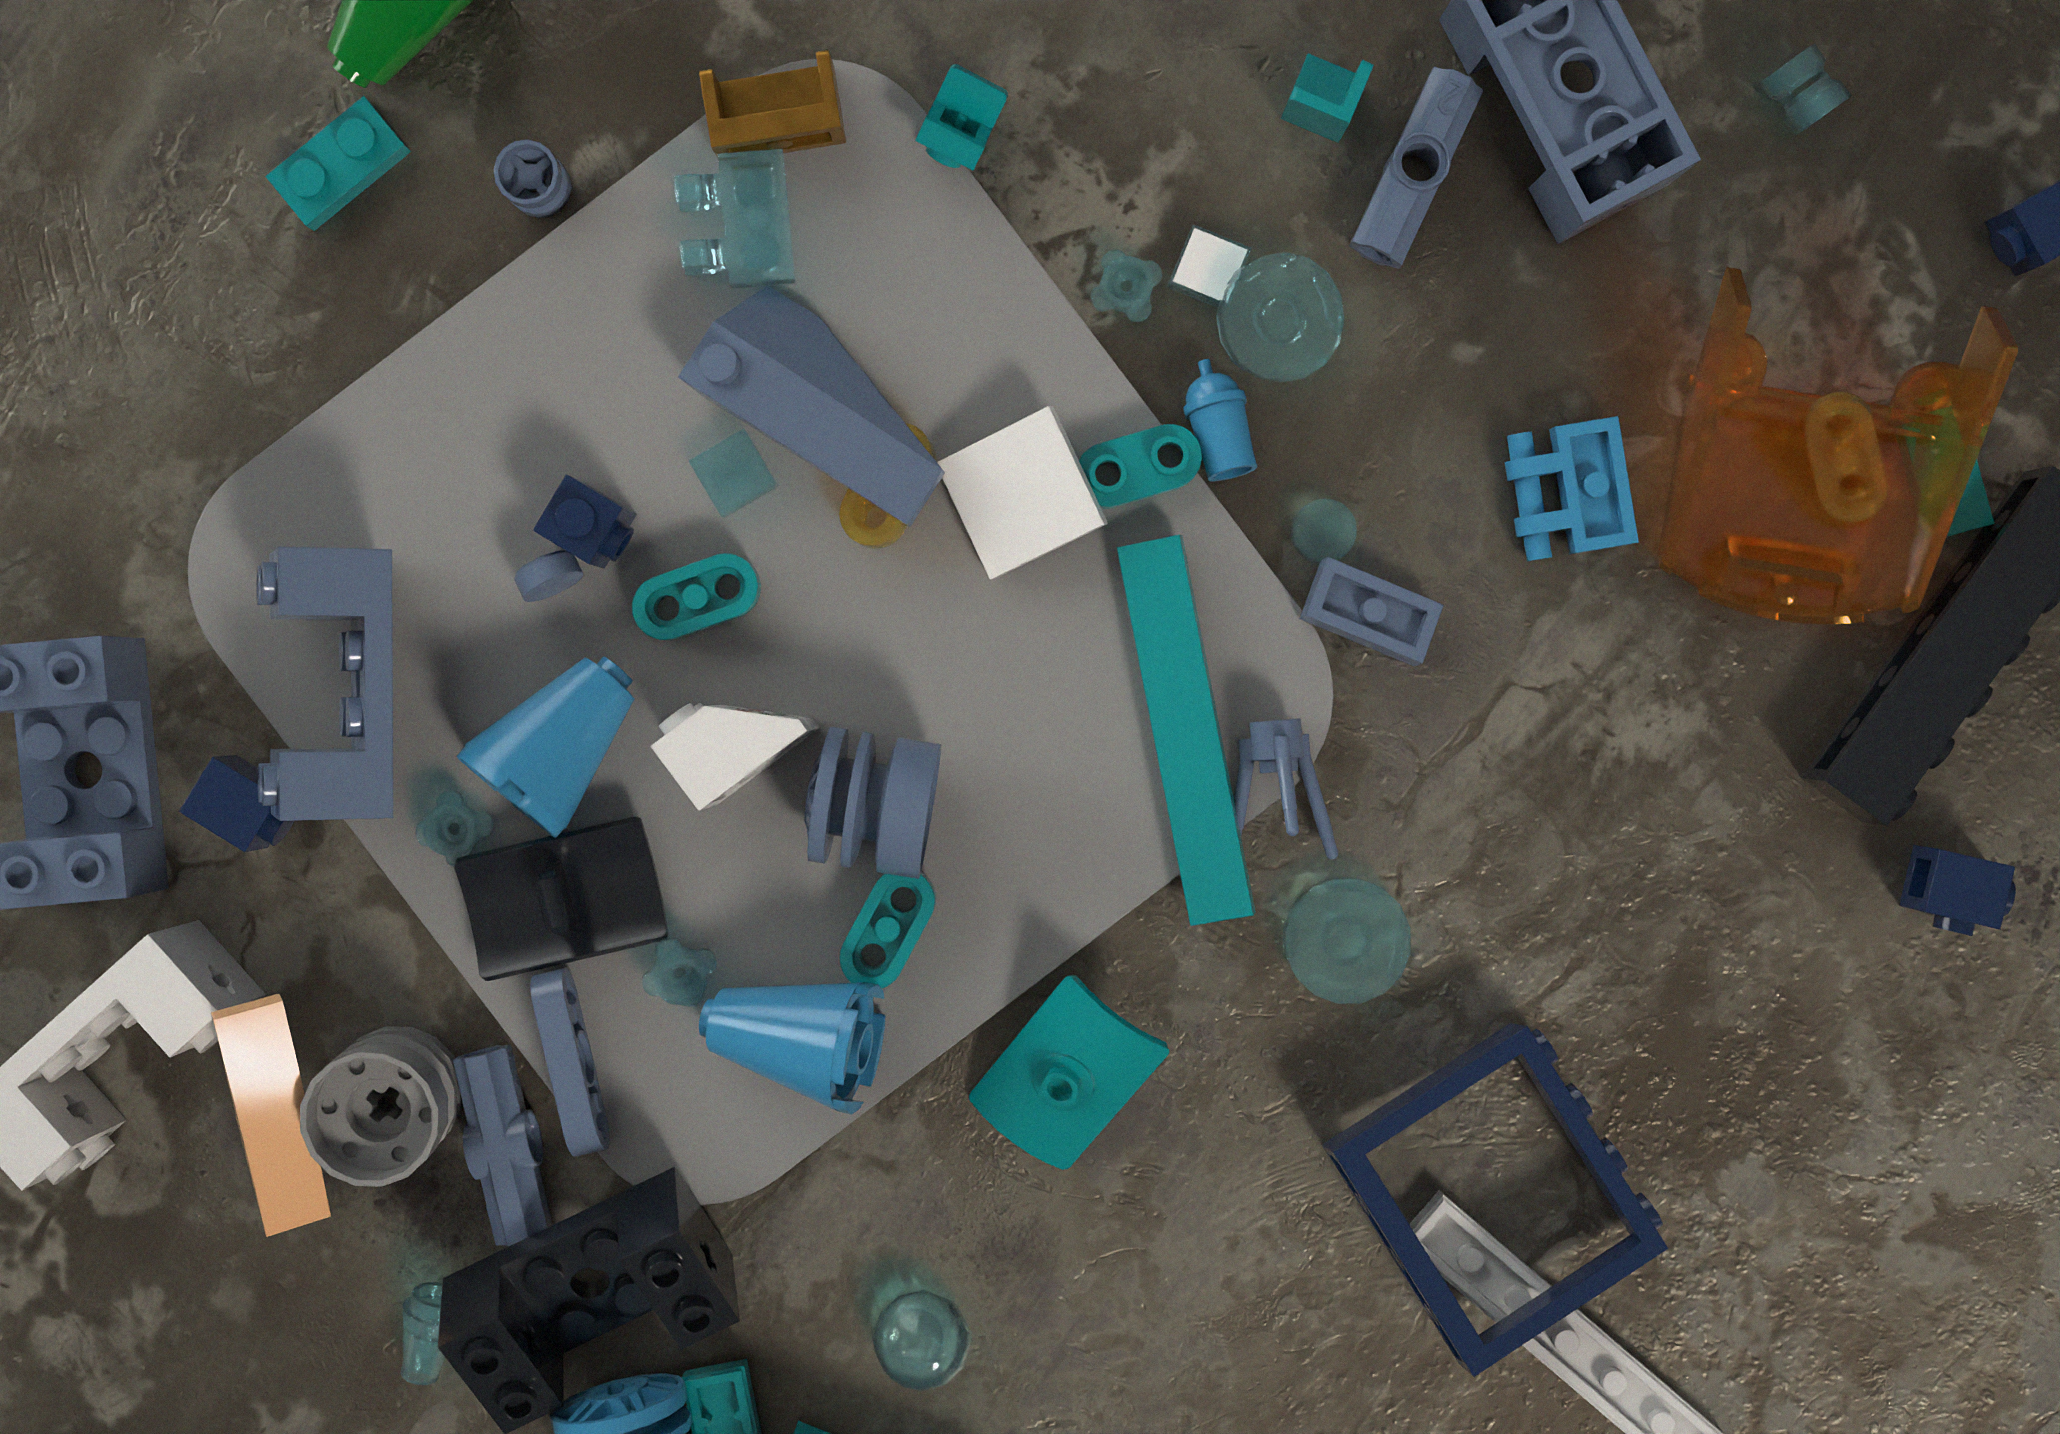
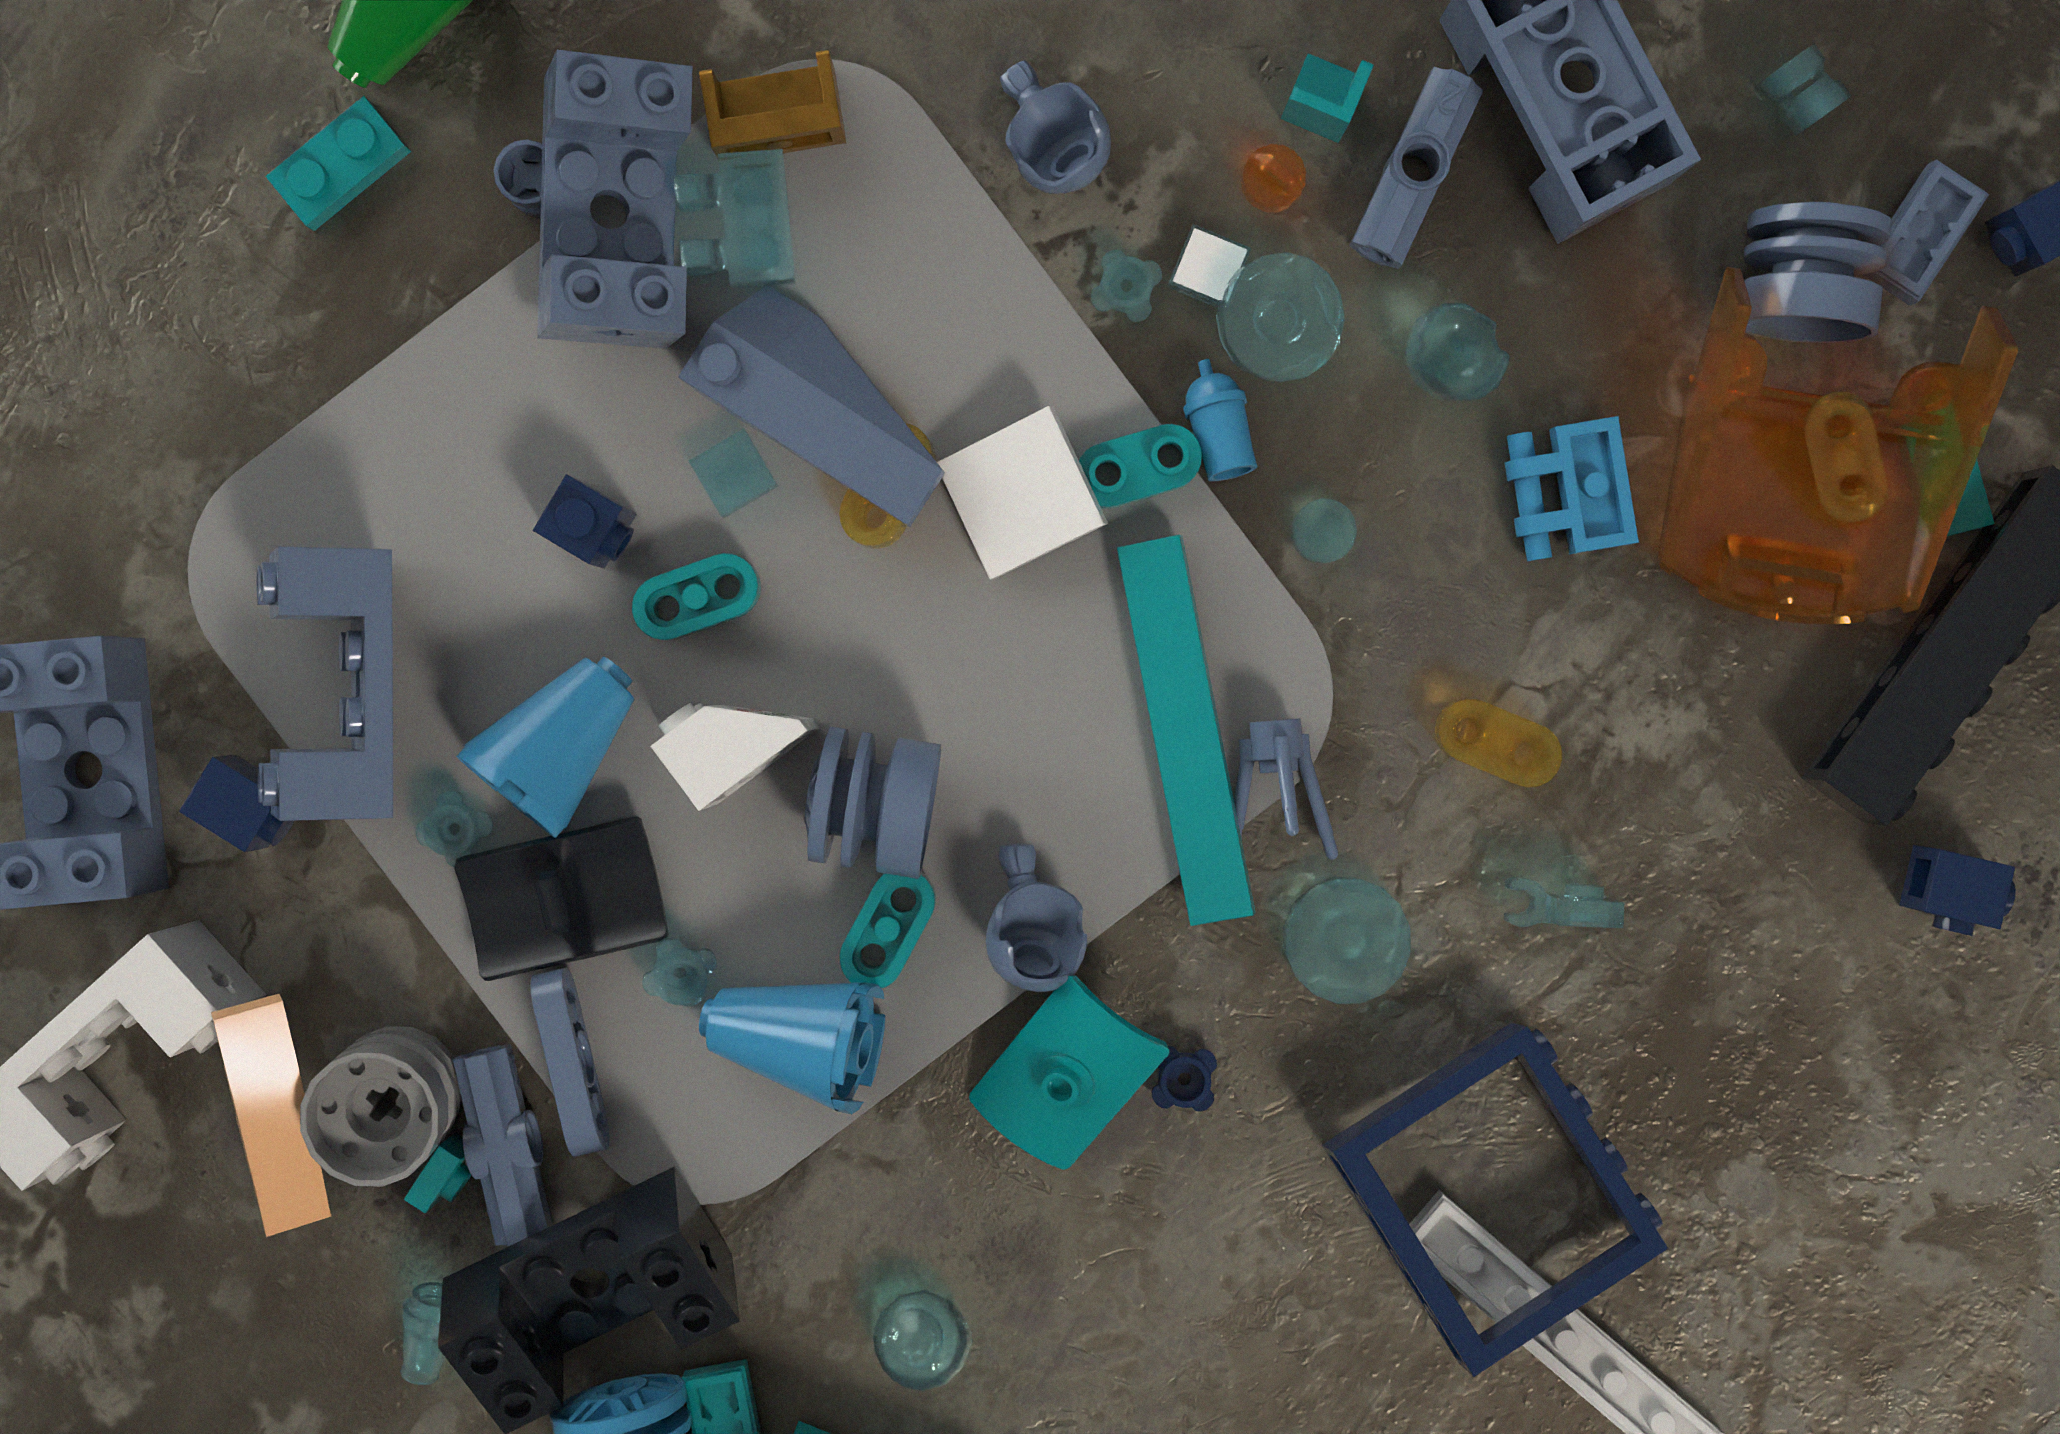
(441, 1177): none -> teal plate
(548, 575): sand blue tile -> none
(616, 134): none -> sand blue plate
(961, 118): teal bracket -> none
(1035, 927): none -> sand blue hair
(1056, 134): none -> sand blue hair
(1196, 1091): none -> dark blue plate
(1273, 178): none -> clear orange tile
(1371, 611): sand blue plate -> none
(1455, 353): none -> clear light blue hair
(1496, 742): none -> clear yellow plate
(1579, 906): none -> clear light blue plate
(1813, 264): none -> sand blue wheel
(1927, 230): none -> sand blue plate

